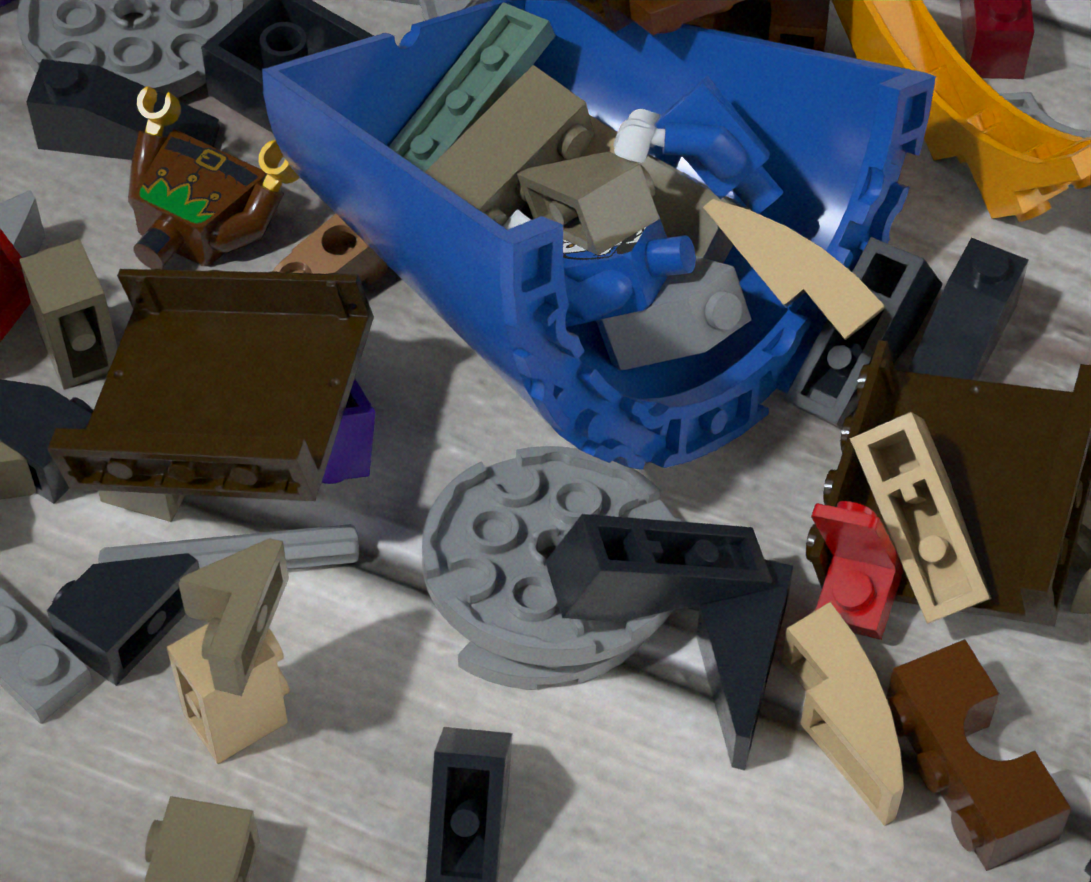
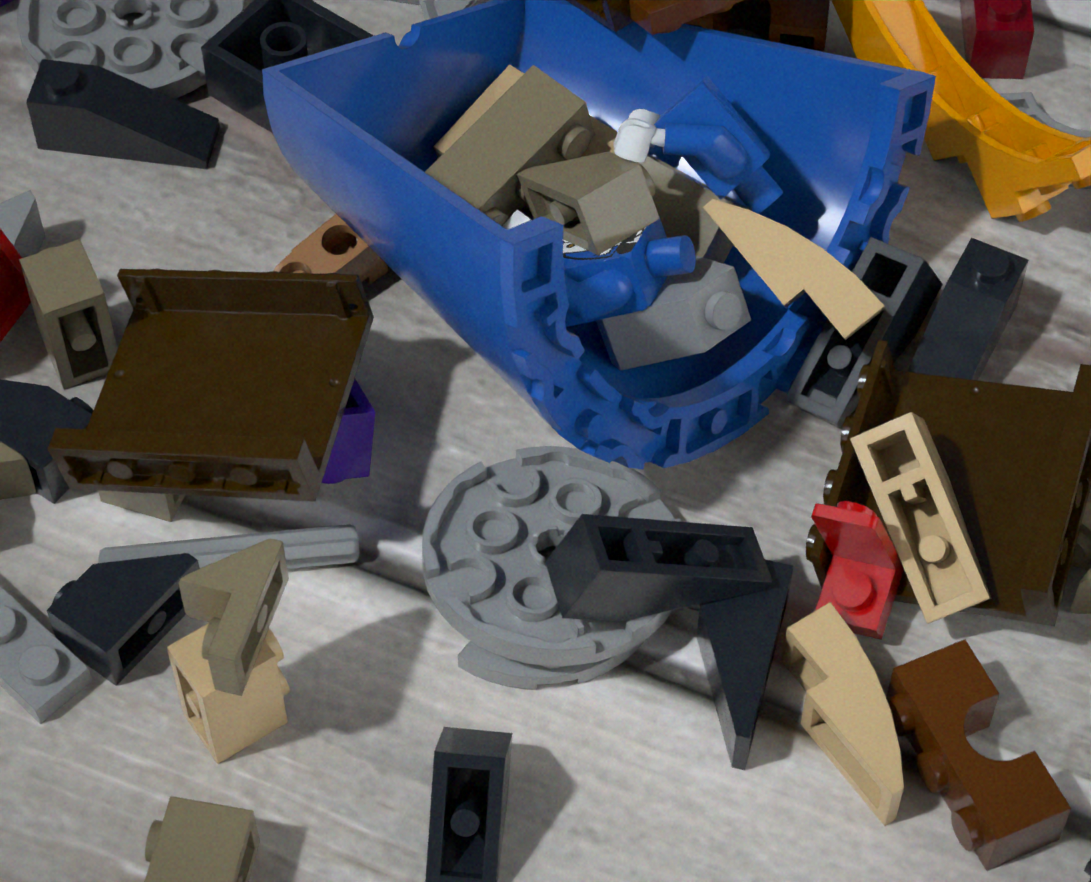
(195, 195): reddish brown torso -> none
(474, 83): sand green plate -> none

